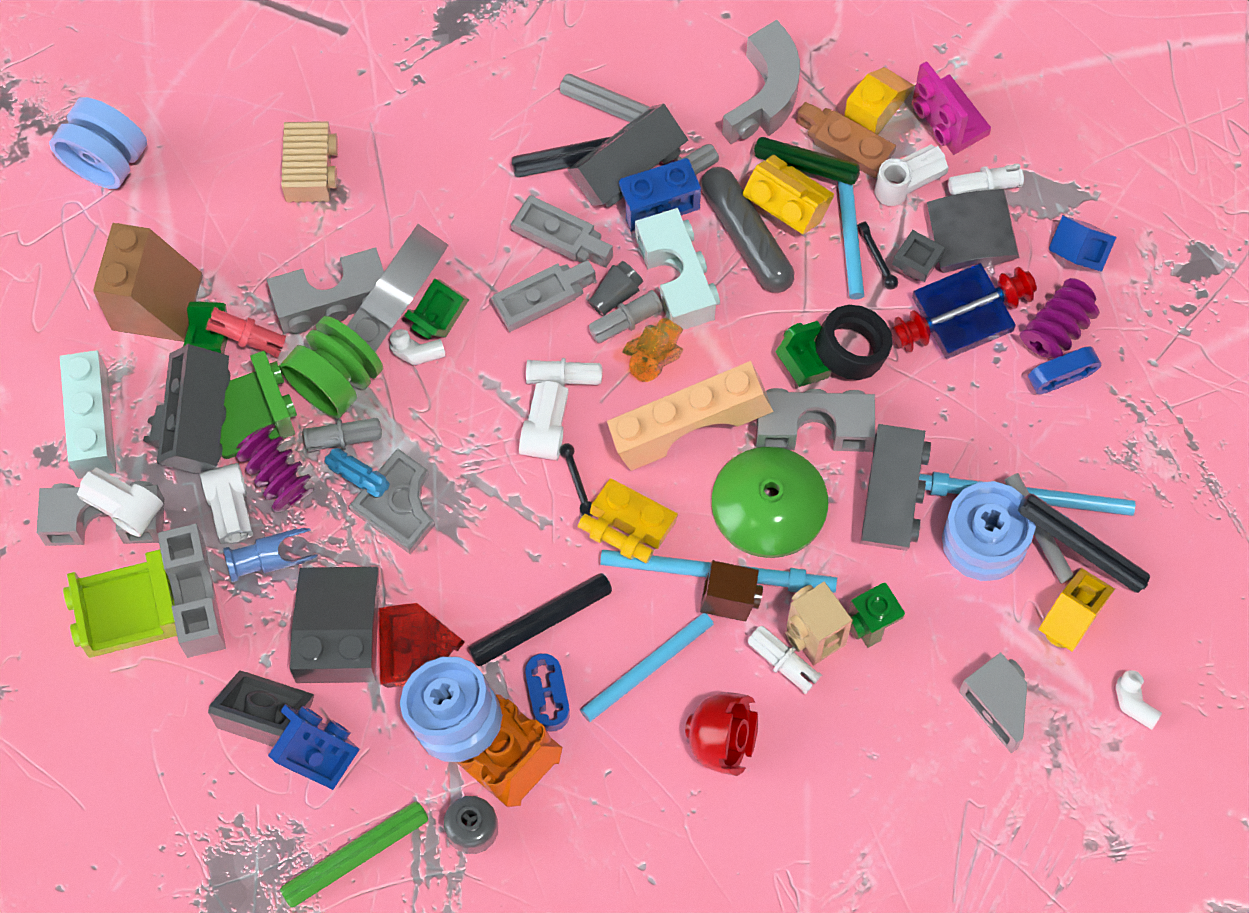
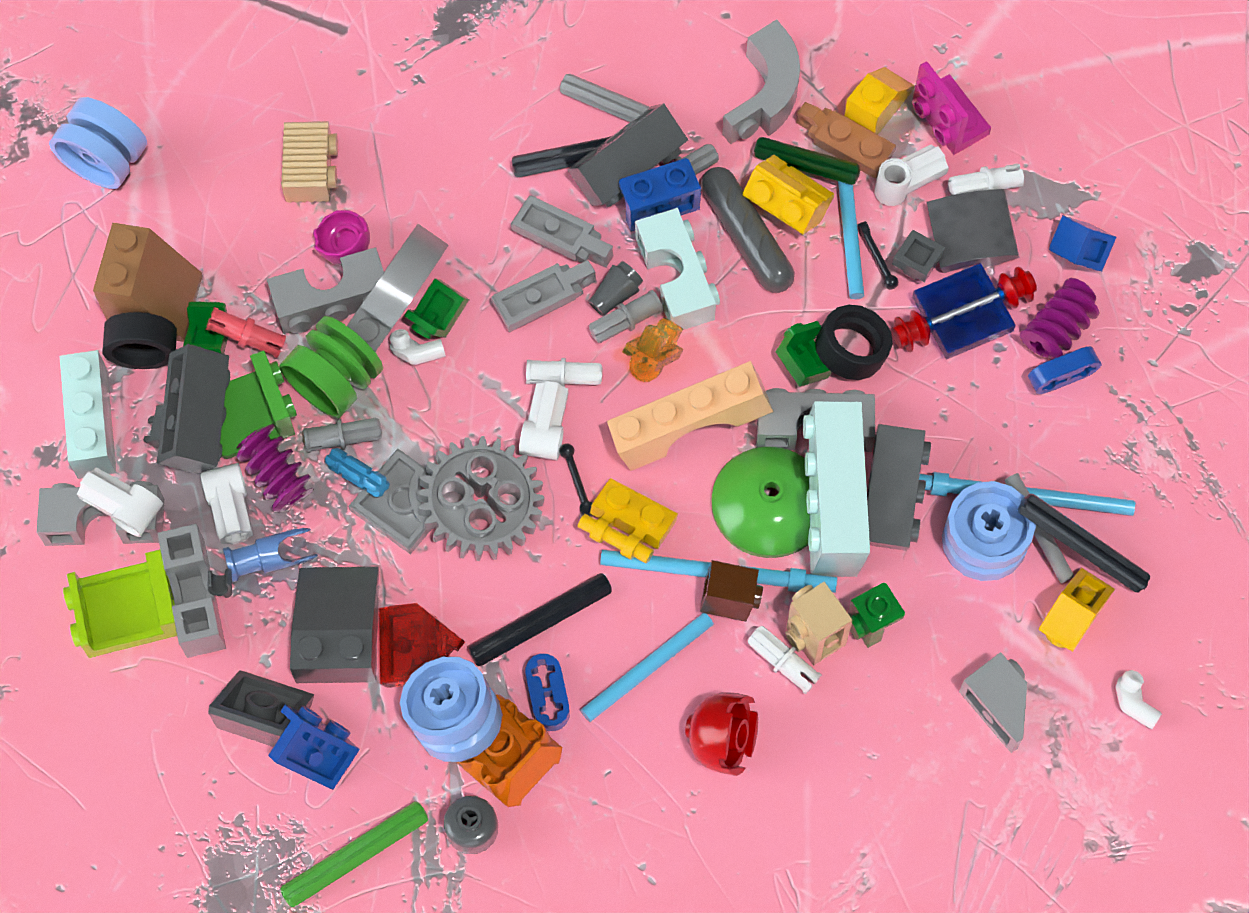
(139, 340): none -> black tyre
(220, 584): none -> dark grey hand
(341, 235): none -> dark pink hair
(454, 519): none -> light grey gear
(836, 489): none -> light aqua wedge

